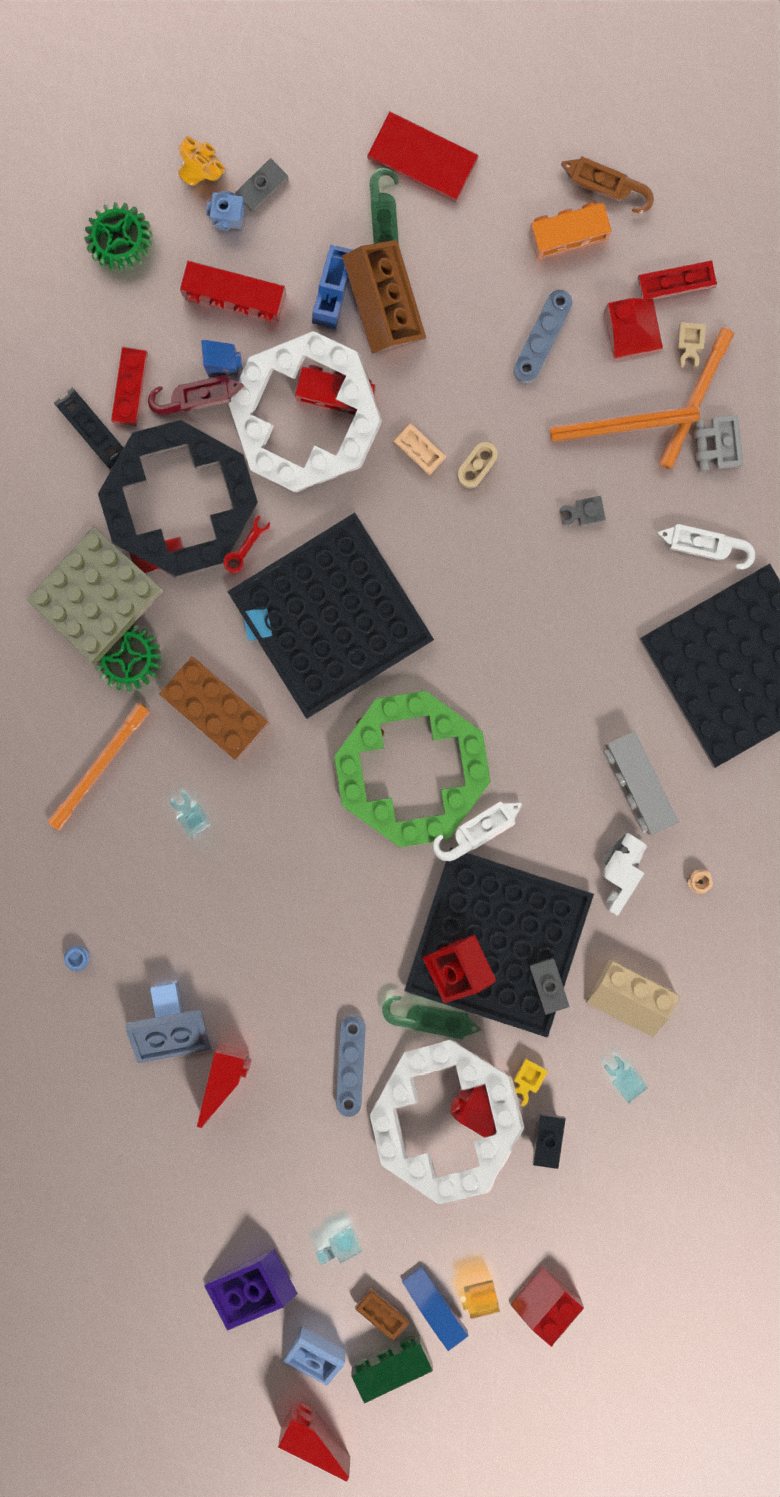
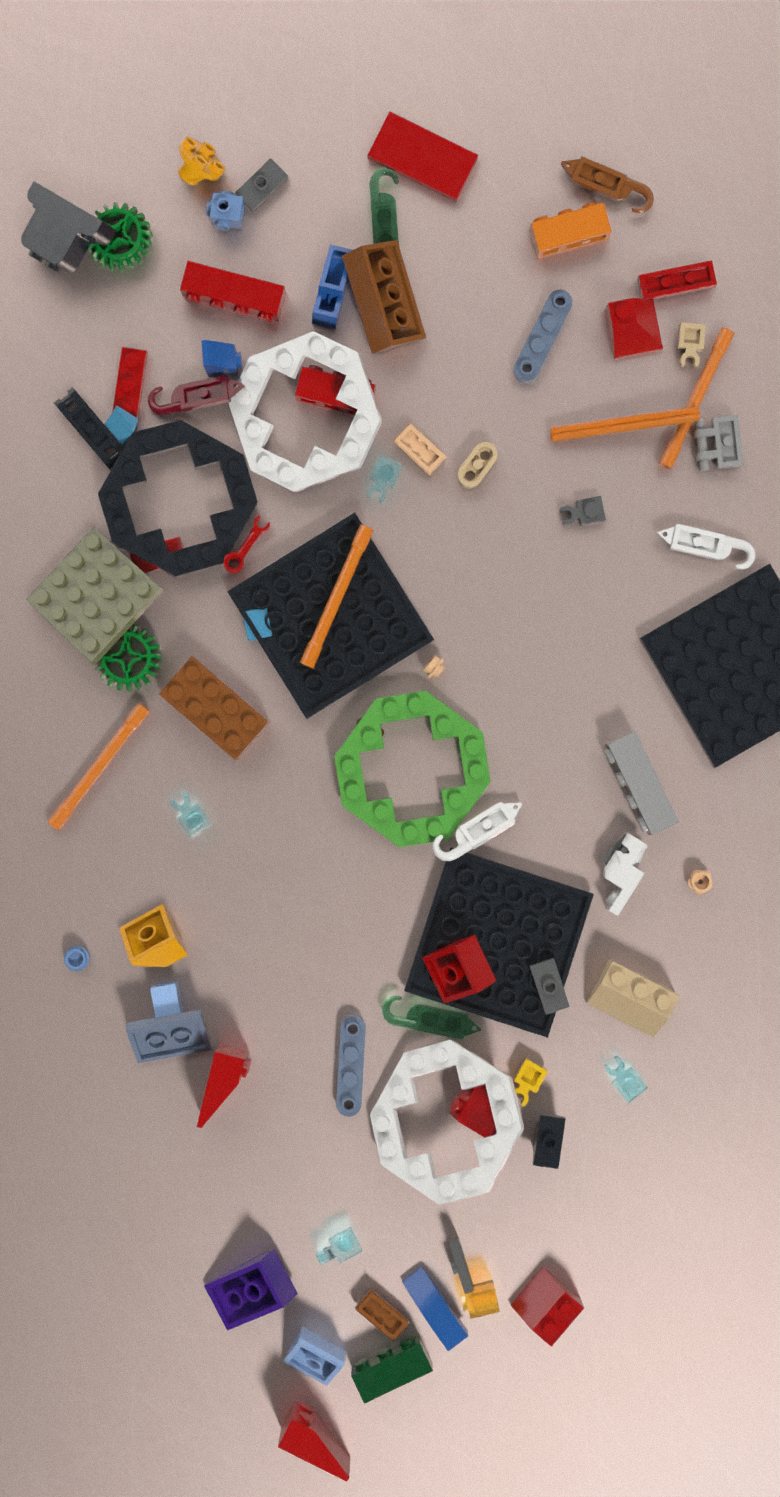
(61, 230): none -> brick
(121, 424): none -> dark azure slope
(153, 939): none -> light orange slope
(357, 548): none -> orange piece
(385, 475): none -> clear light blue plate
(434, 667): none -> light nougat plate
(459, 1265): none -> dark grey plate

